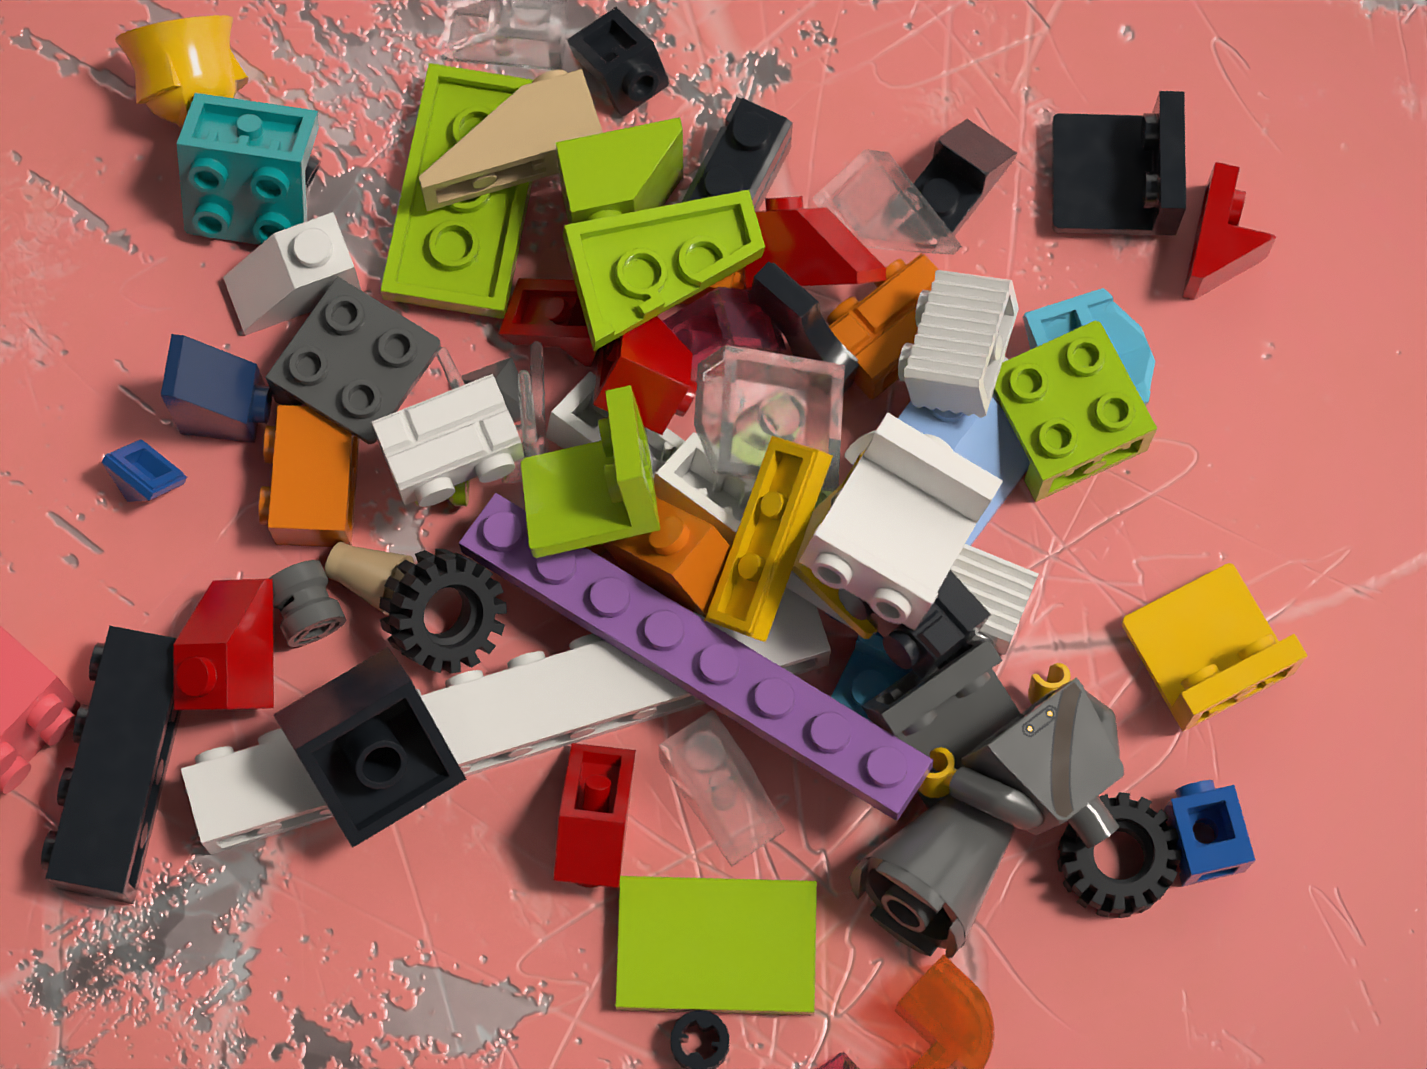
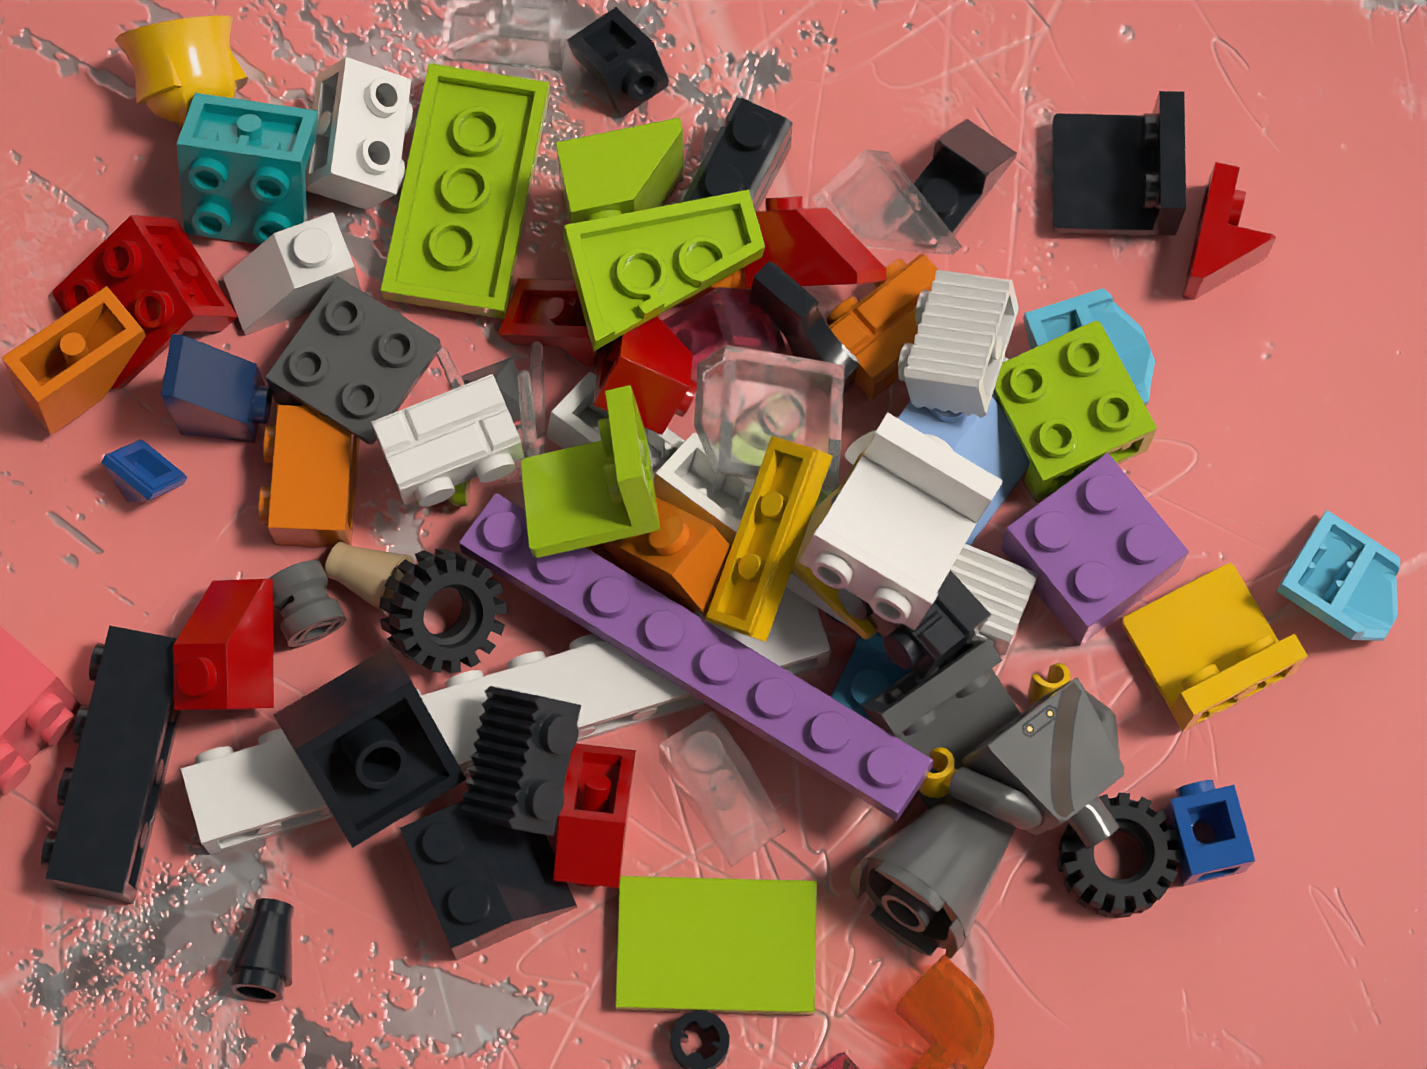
(74, 359): none -> orange slope
(158, 282): none -> red bracket
(264, 954): none -> black cone
(359, 133): none -> white brick
(485, 878): none -> black slope
(514, 140): tan slope -> none
(521, 760): none -> black brick
(1094, 548): none -> medium lavender brick
(1344, 580): none -> medium azure slope

